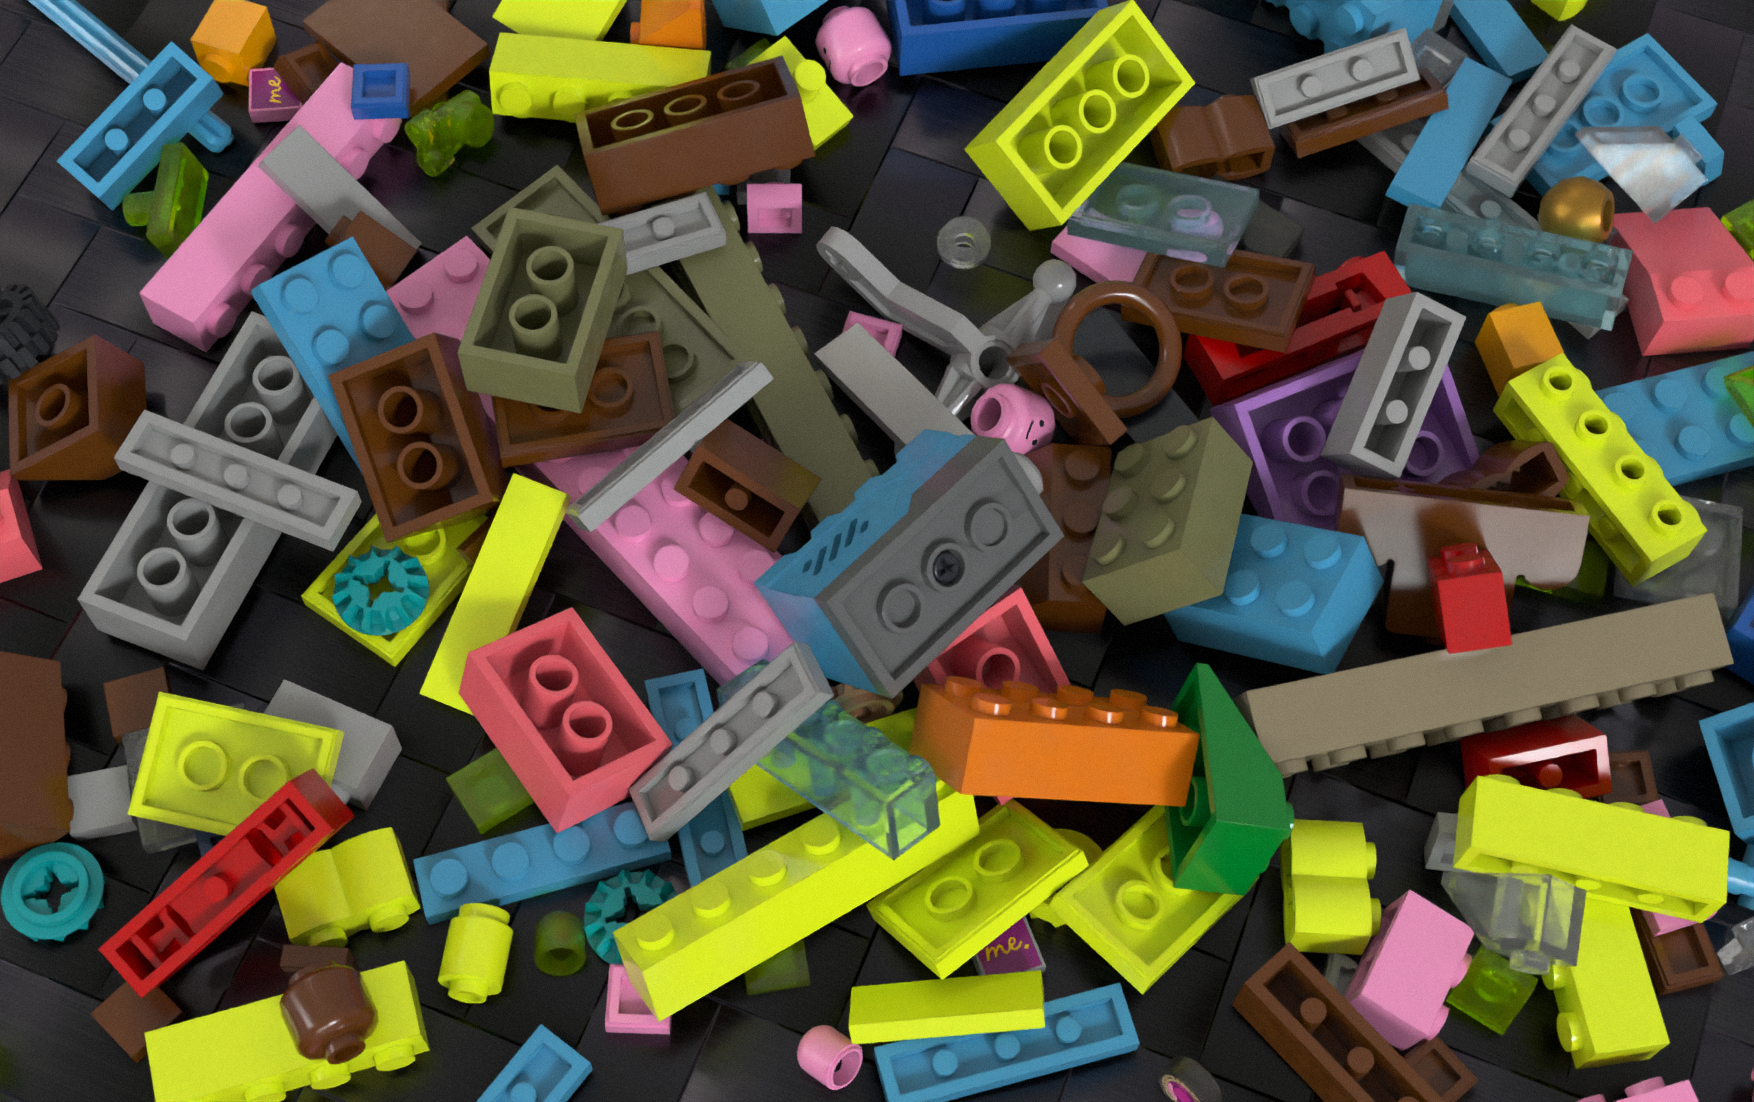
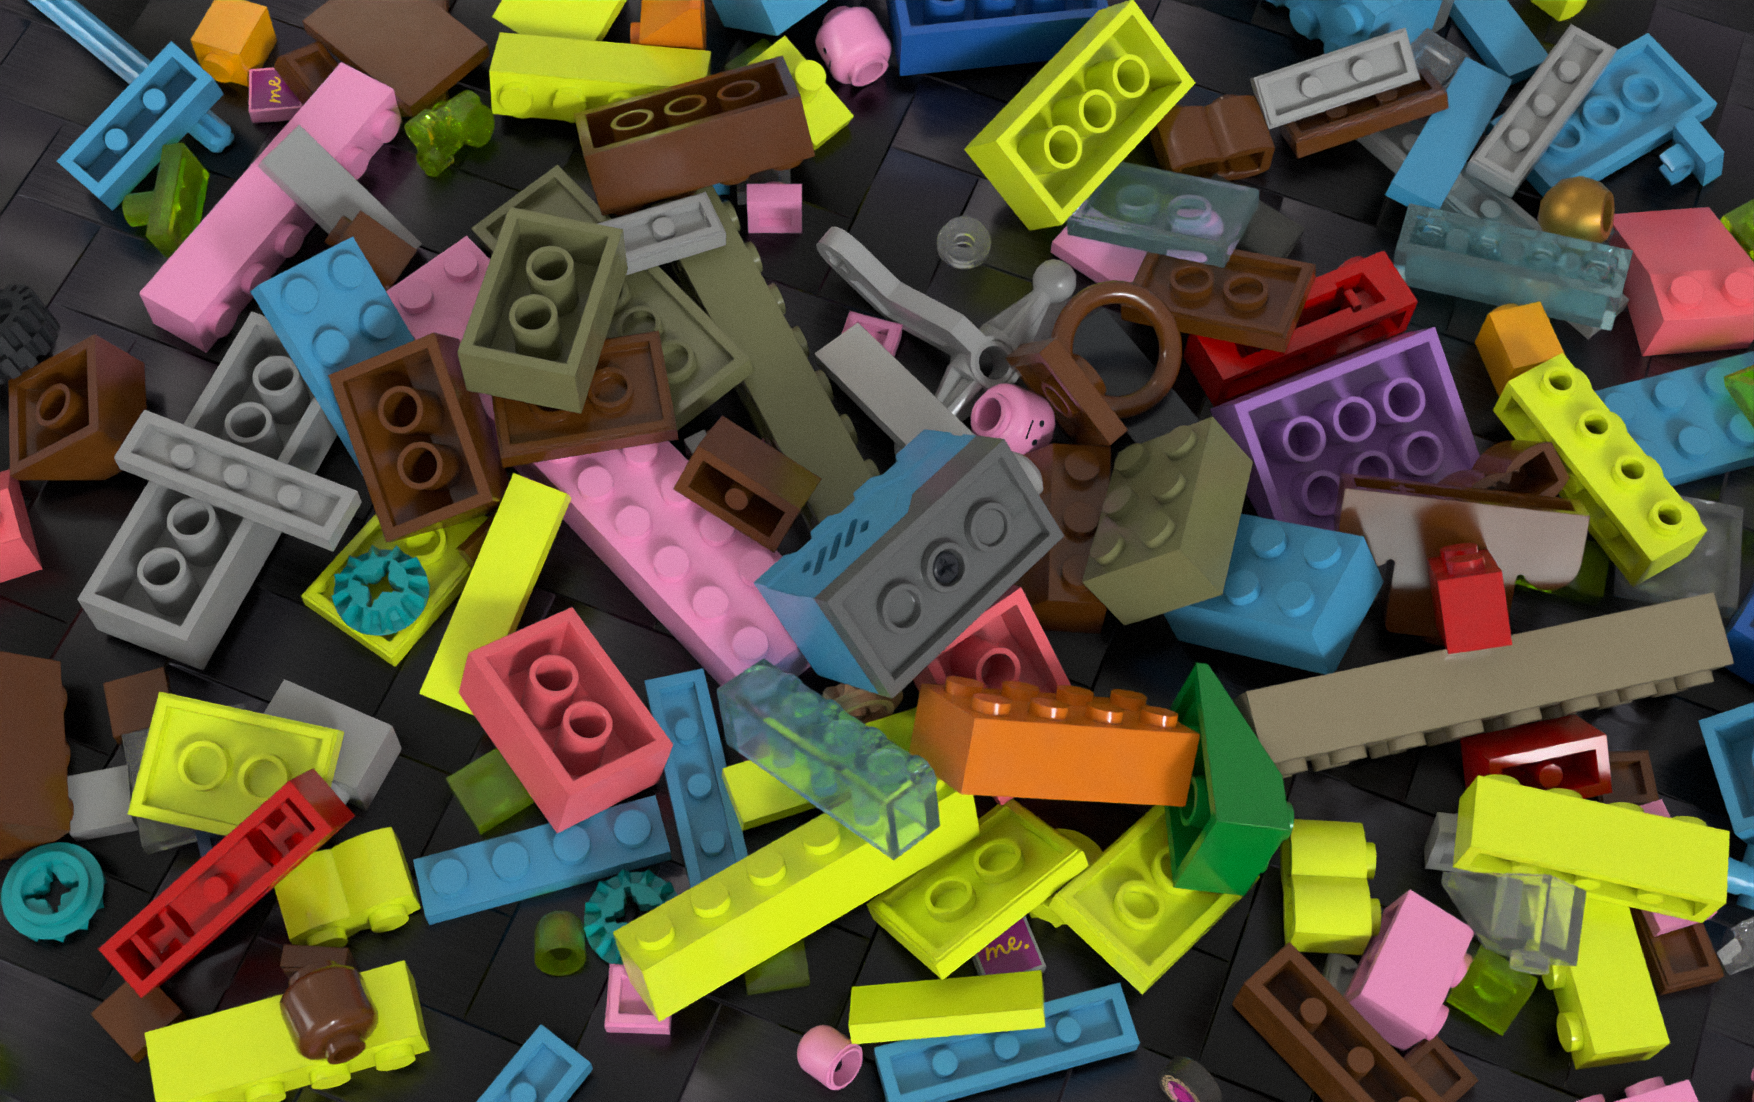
(380, 91): blue tile -> none
(476, 953): neon yellow brick -> none
(668, 445): light grey tile -> none
(730, 741): light grey tile -> none
(1393, 386): light grey brick -> none
(1646, 164): clear slope -> none

